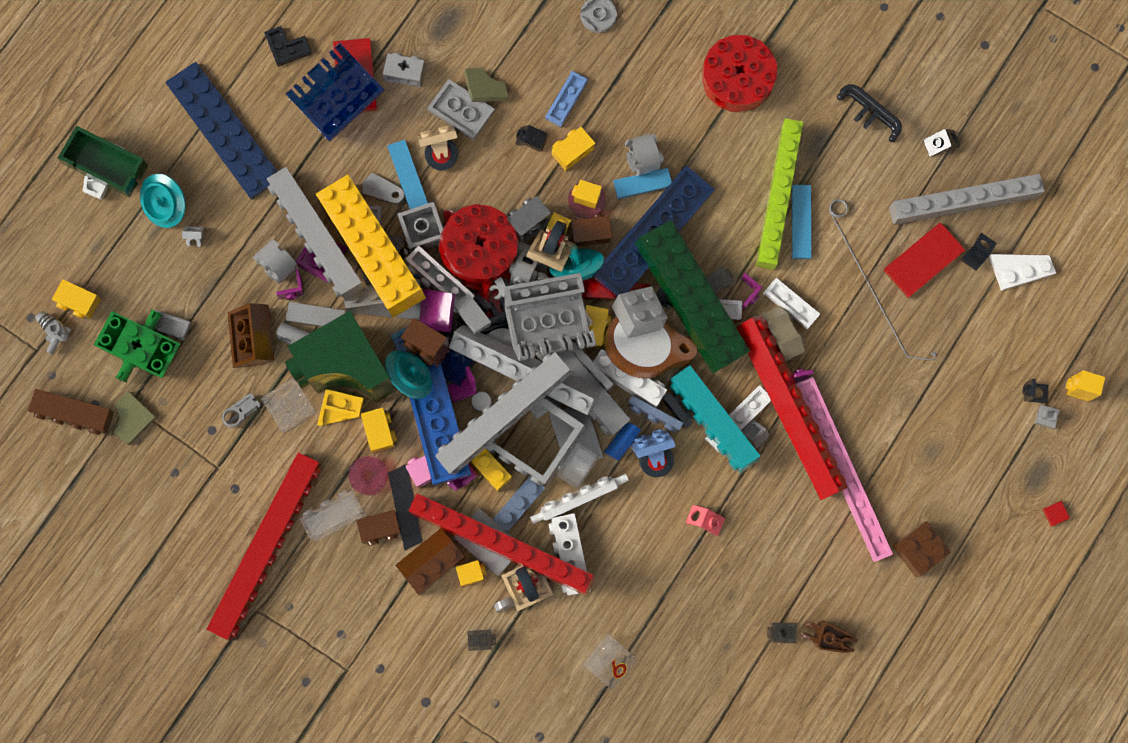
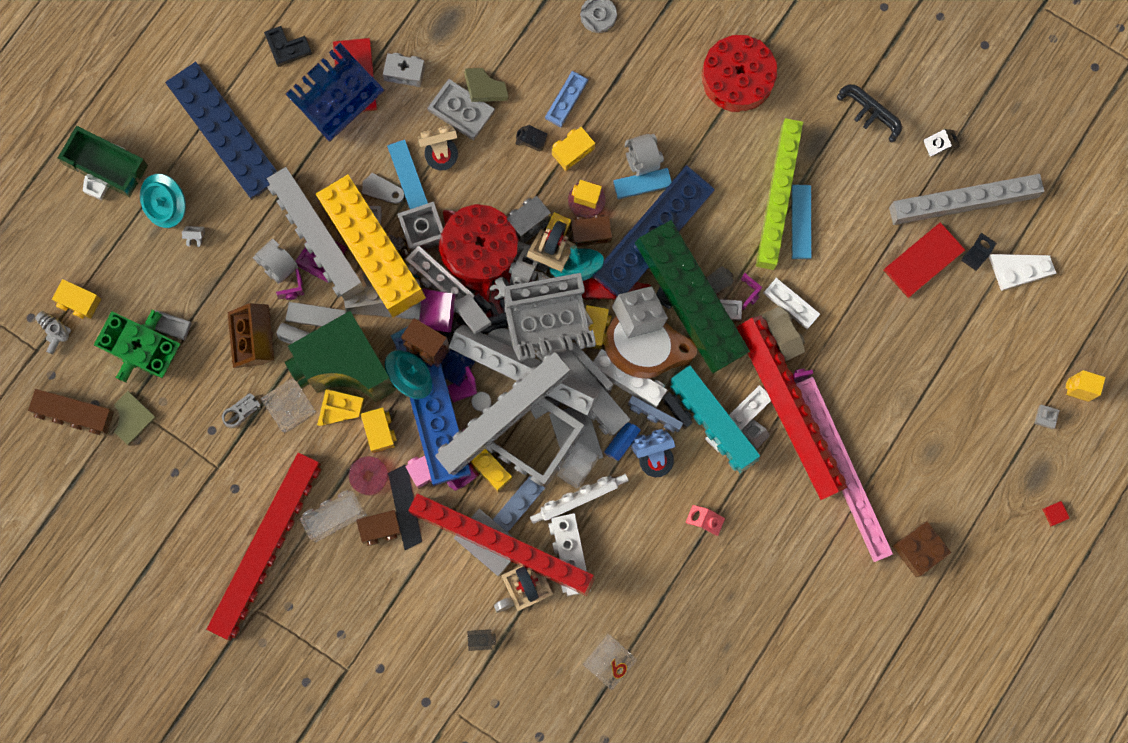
(430, 561): reddish brown slope -> none
(471, 573): yellow brick -> none
(782, 632): clear smoke brick -> none
(828, 637): reddish brown hinge -> none
(834, 215): light grey piece -> none
(1029, 392): black bracket -> none

